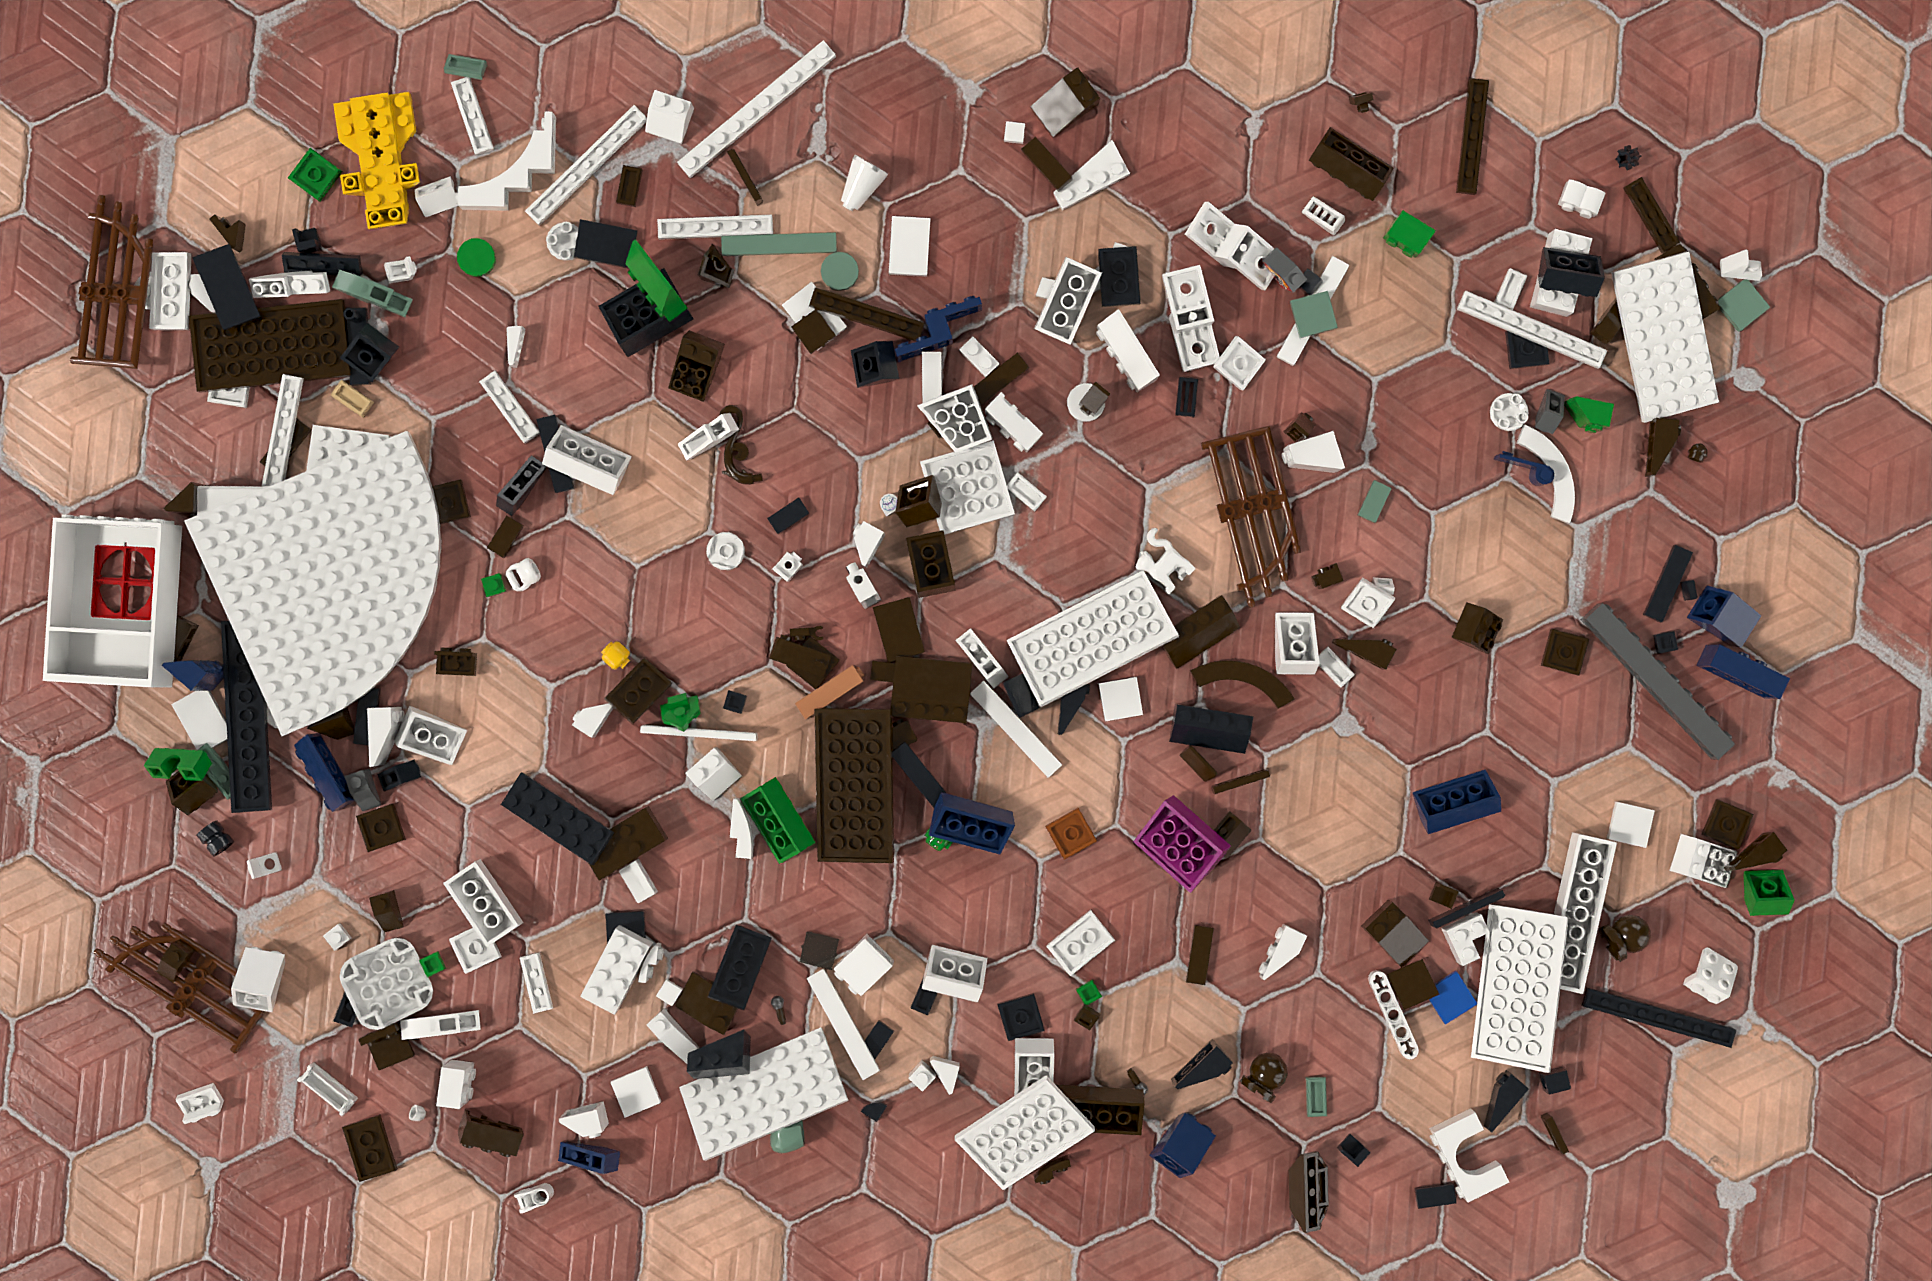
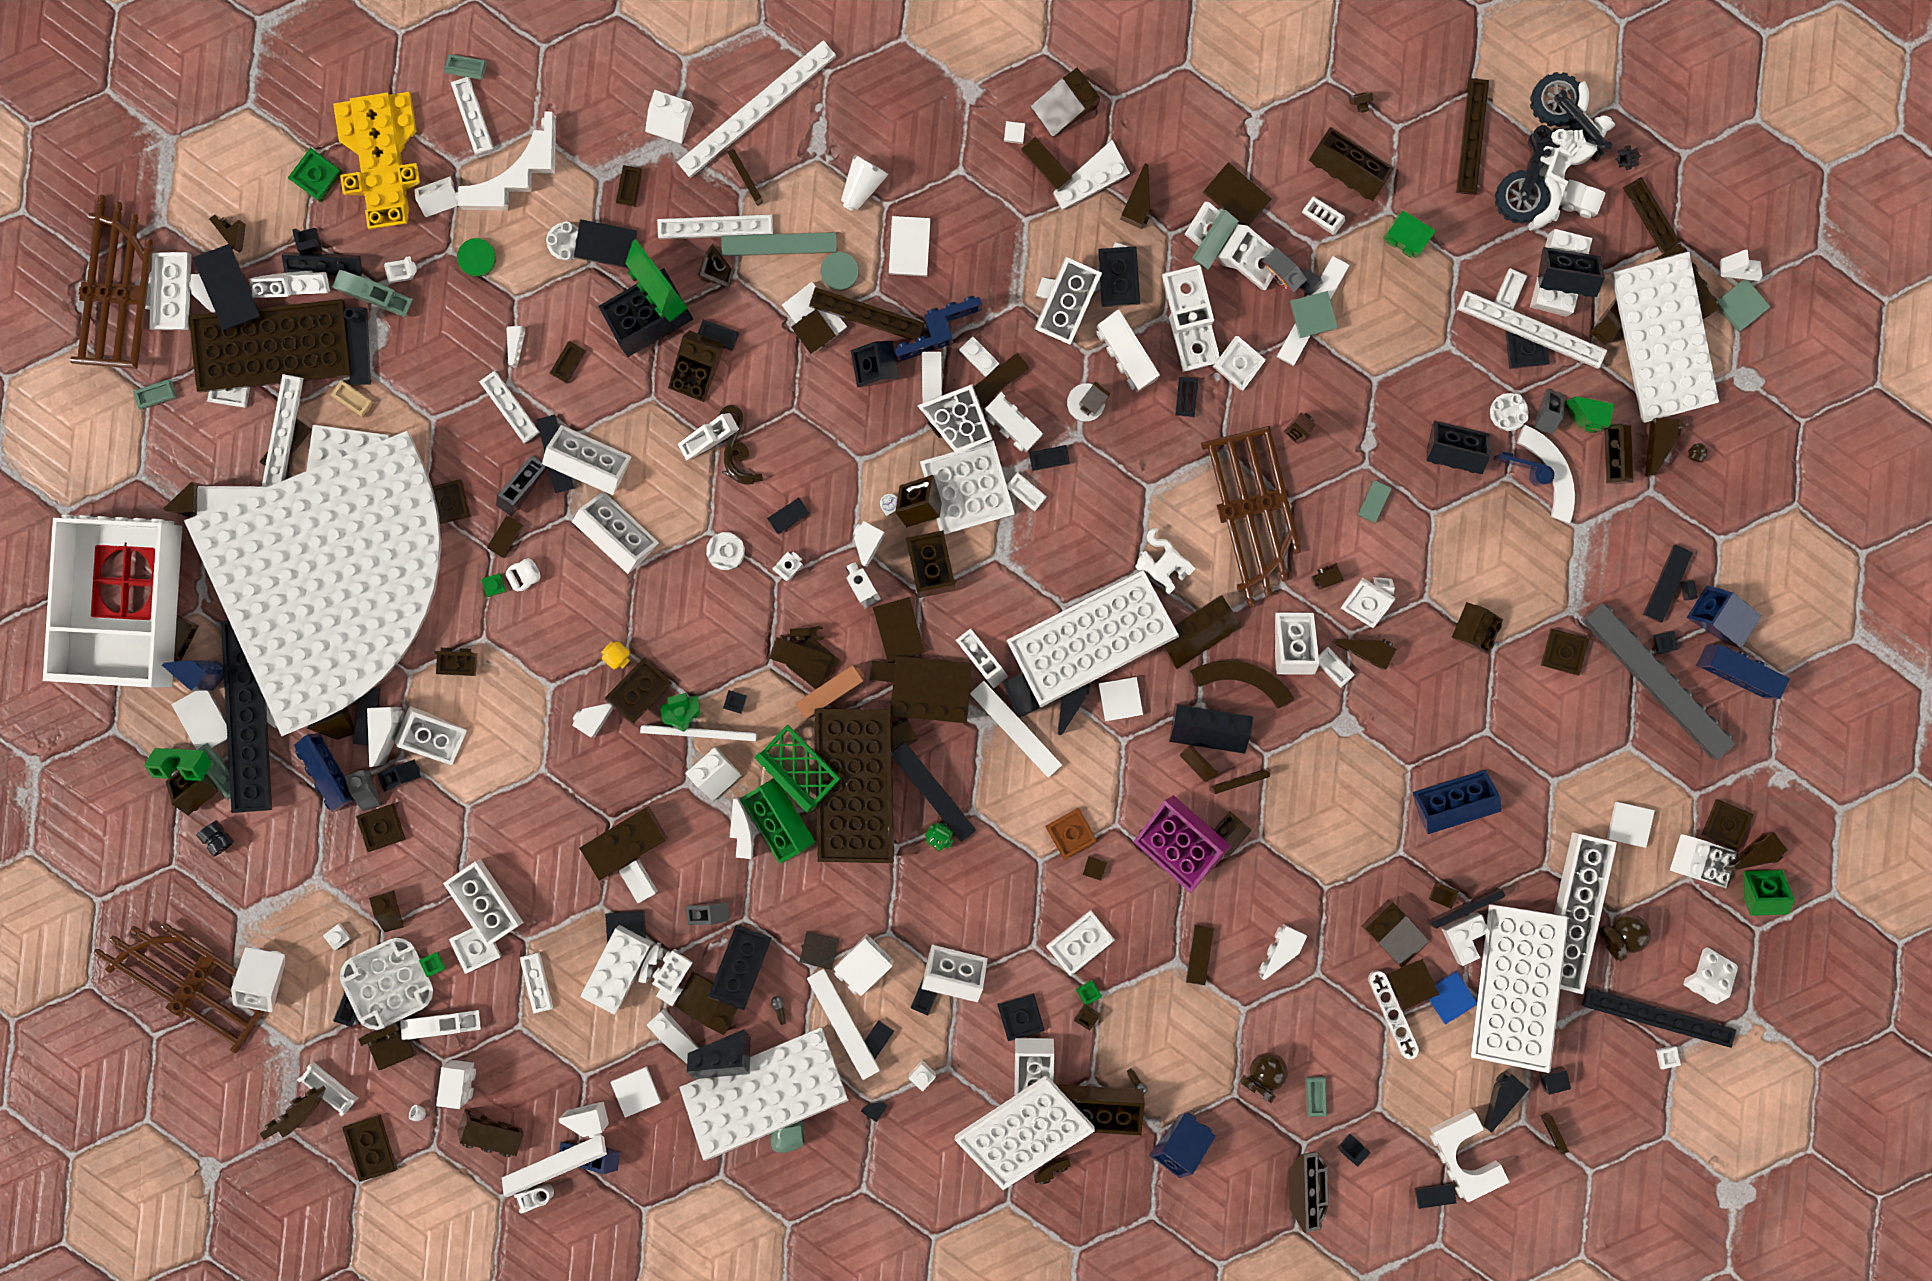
(154, 394): none -> sand green tile
(175, 960): dark brown slope -> none
(200, 1103): white bracket -> none
(257, 865): white bracket -> none
(295, 1114): none -> dark brown slope
(369, 352): black slope -> none
(554, 1166): none -> white tile
(557, 818): black plate -> none
(567, 362): none -> dark brown tile
(586, 165): white tile -> none
(615, 532): none -> white slope
(672, 972): none -> white bracket
(707, 913): none -> dark grey slope
(719, 334): none -> black tile
(790, 783): none -> green fence
(946, 1071): white slope -> none
(971, 823): dark blue slope -> none
(1049, 458): none -> black tile
(1094, 868): none -> dark brown tile
(1139, 201): none -> dark brown slope
(1205, 1065): black slope -> none
(1215, 239): none -> sand green tile
(1237, 195): none -> dark brown tile
(1315, 453): white slope -> none
(1458, 447): none -> black slope
(1553, 151): none -> piece
(1618, 454): none -> dark brown brick
(1668, 1057): none -> white tile

